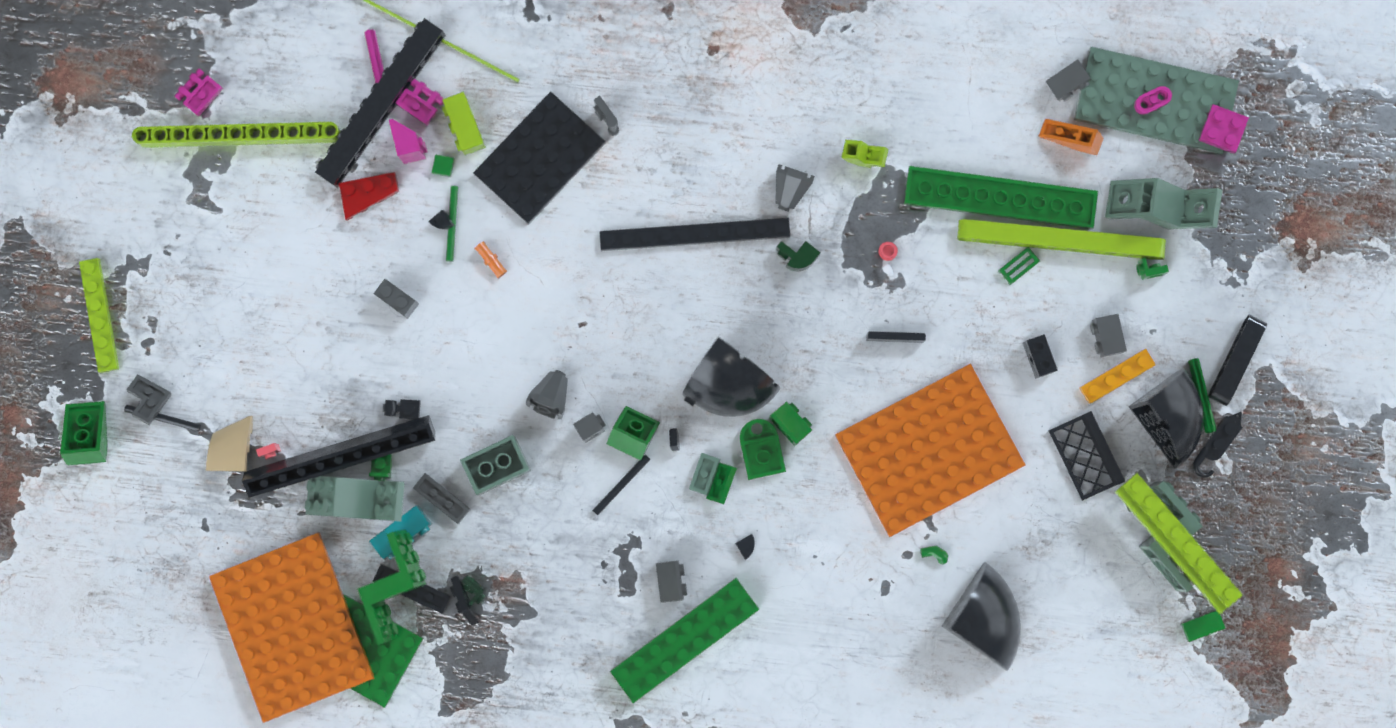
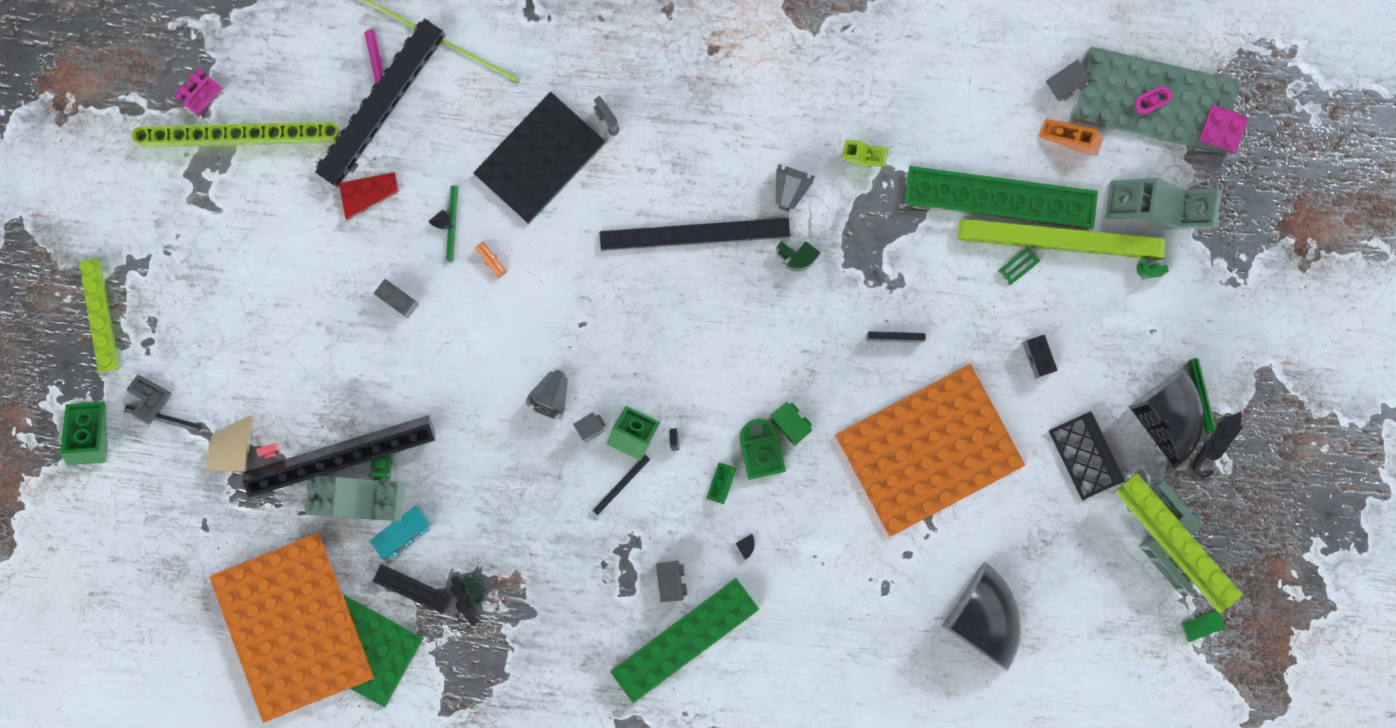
(376, 593): green bracket -> none
(407, 143): dark pink slope -> none
(408, 408): black plate -> none
(418, 107): dark pink plate -> none
(441, 498): dark grey plate -> none
(443, 165): green tile -> none
(463, 123): lime brick -> none
(495, 465): sand green brick -> none
(704, 474): sand green plate -> none
(728, 383): black brick -> none
(887, 251): coral plate -> none
(940, 554): green arm -> none
(1108, 335): dark grey brick -> none
(1117, 376): light orange plate -> none
(1237, 360): black beam -> none

